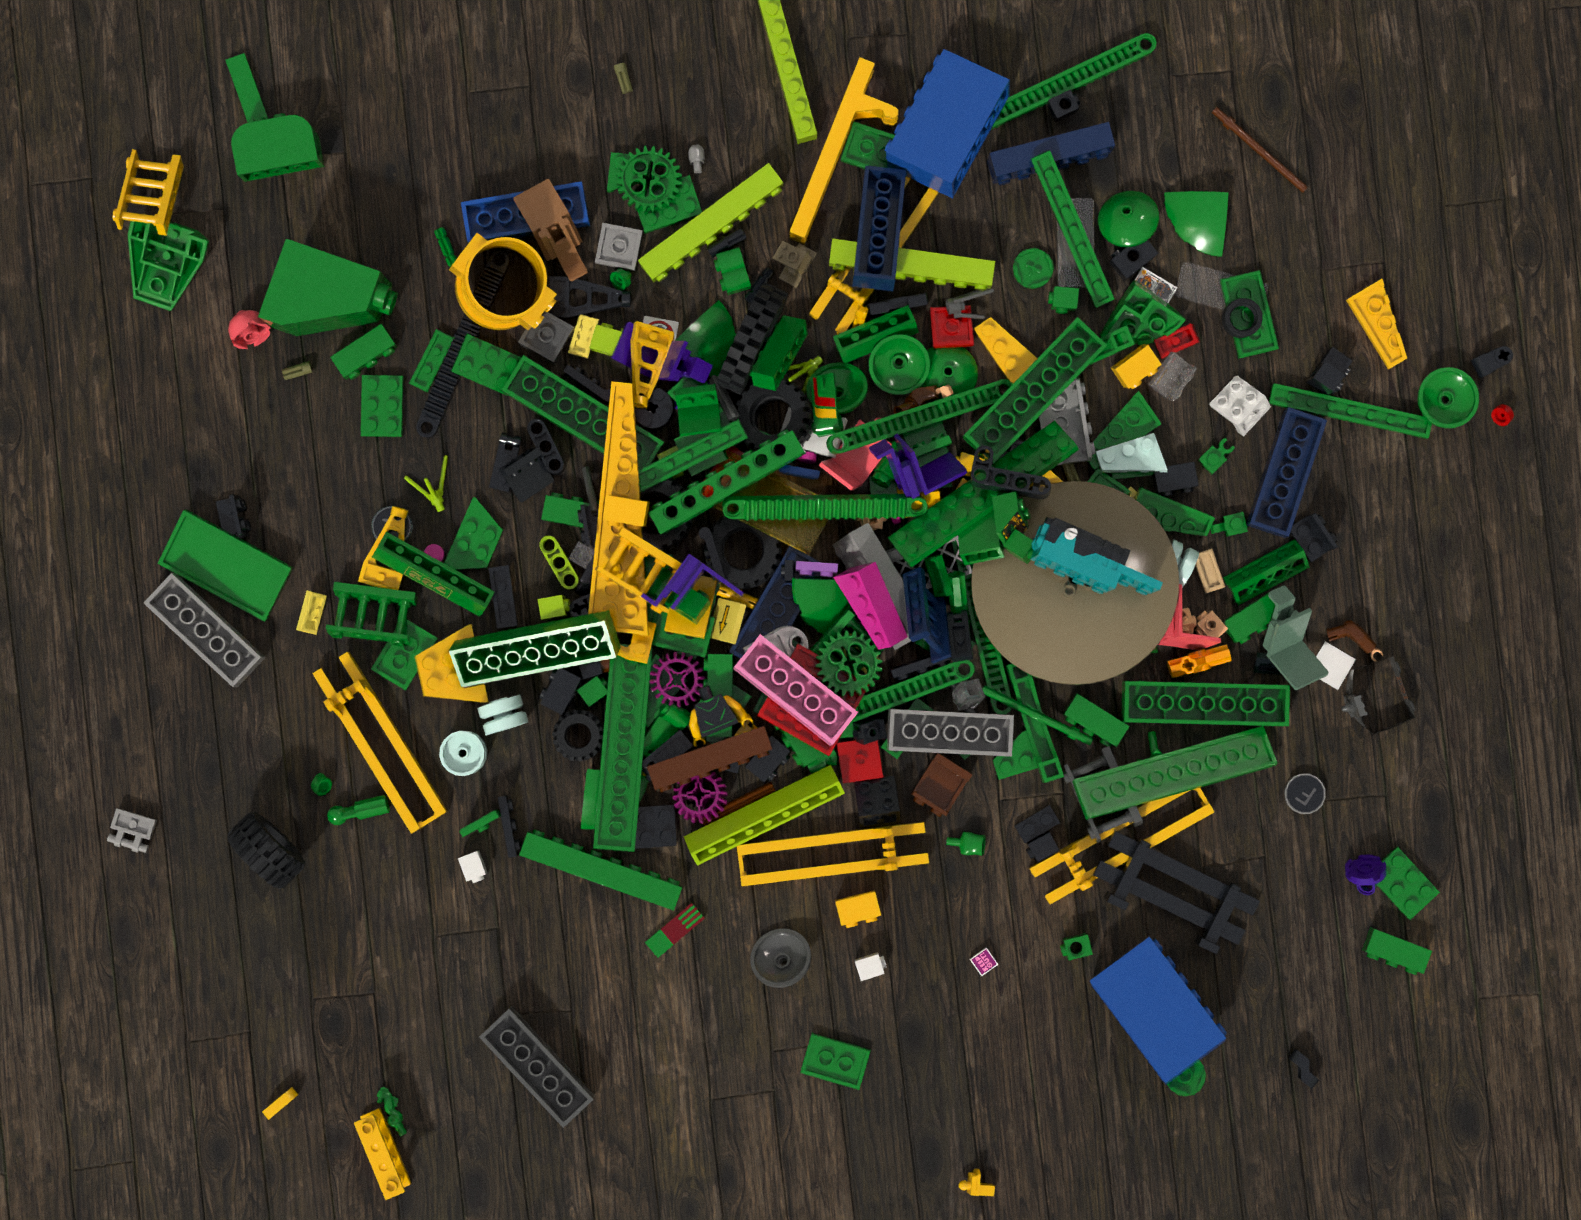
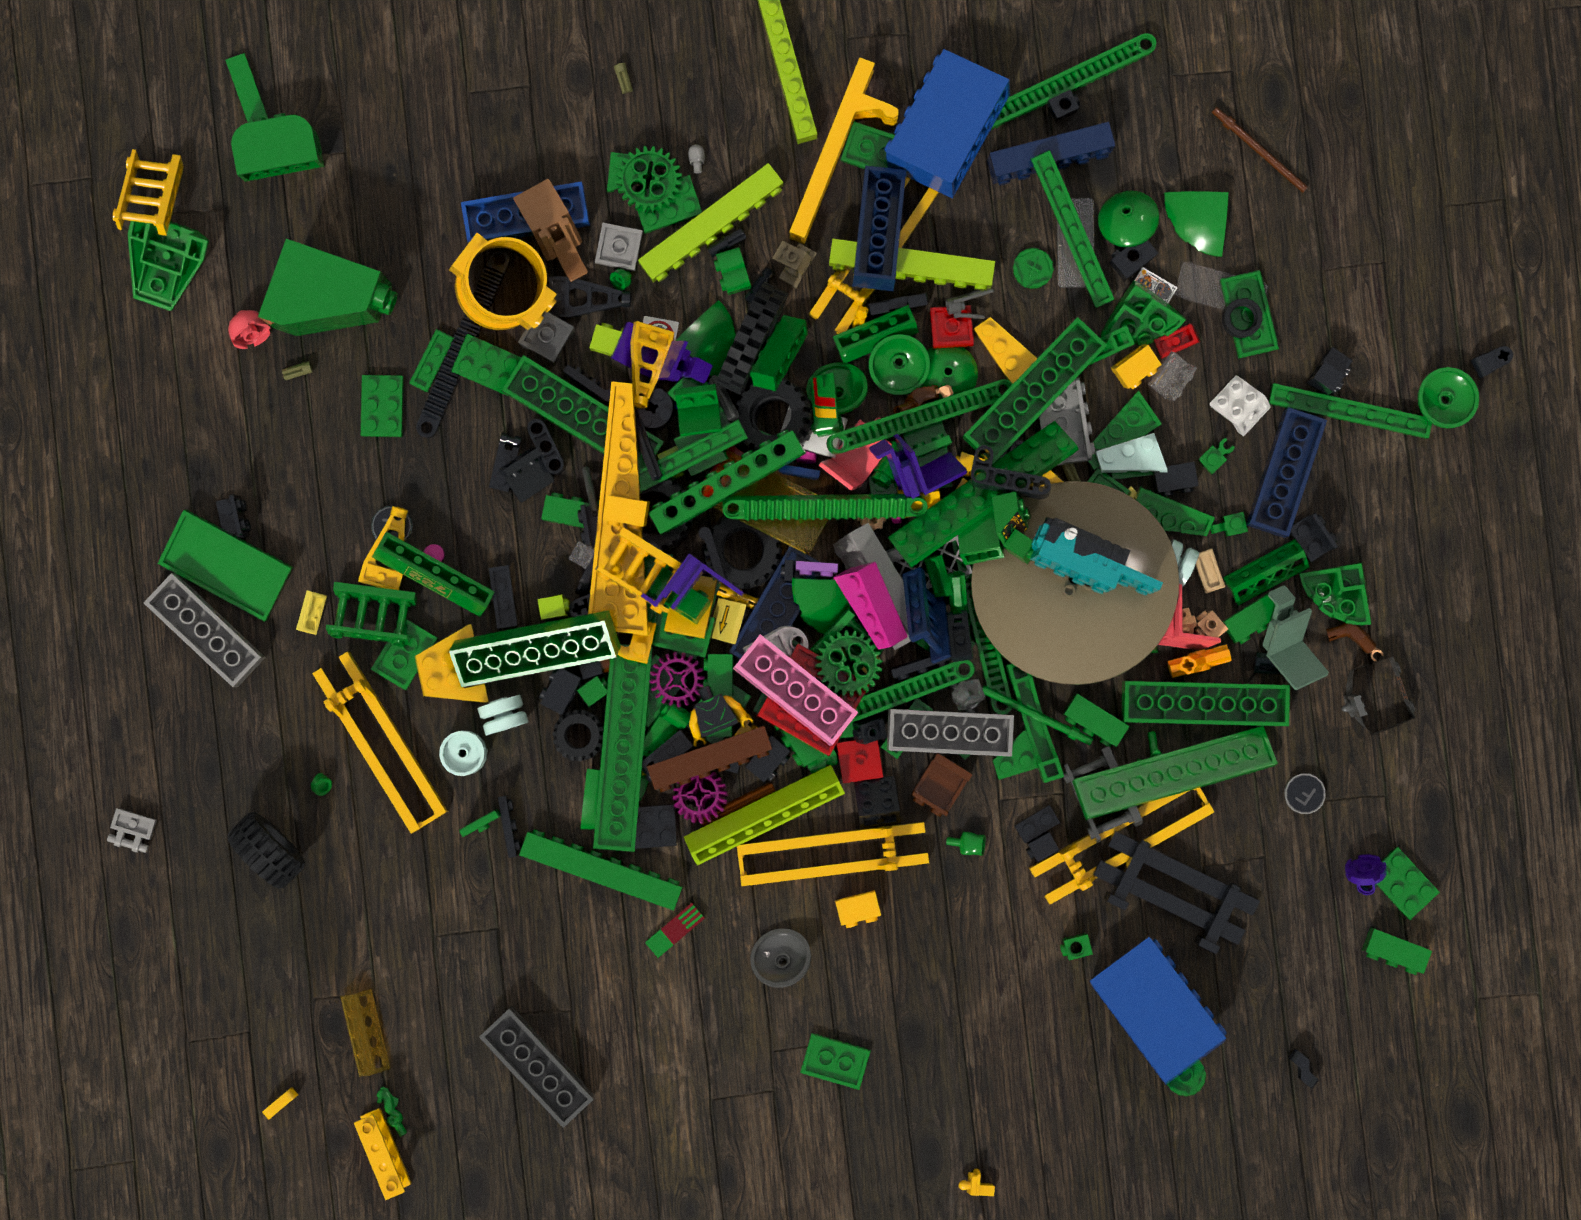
(359, 1036): none -> clear yellow fence
(362, 809): green piece -> none
(364, 352): green brick -> none
(434, 496): lime plant -> none
(445, 246): green axle -> none
(473, 866): white brick -> none
(475, 539): green wing -> none
(552, 555): lime beam -> none
(582, 336): light yellow plate -> none
(646, 449): none -> black axle
(807, 368): lime plant -> none
(870, 966): white brick -> none
(983, 961): tile -> none
(1063, 299): green brick -> none
(1336, 663): white sticker -> none
(1340, 592): none -> green brick
(1376, 318): yellow wing -> none
(1502, 415): red tile -> none

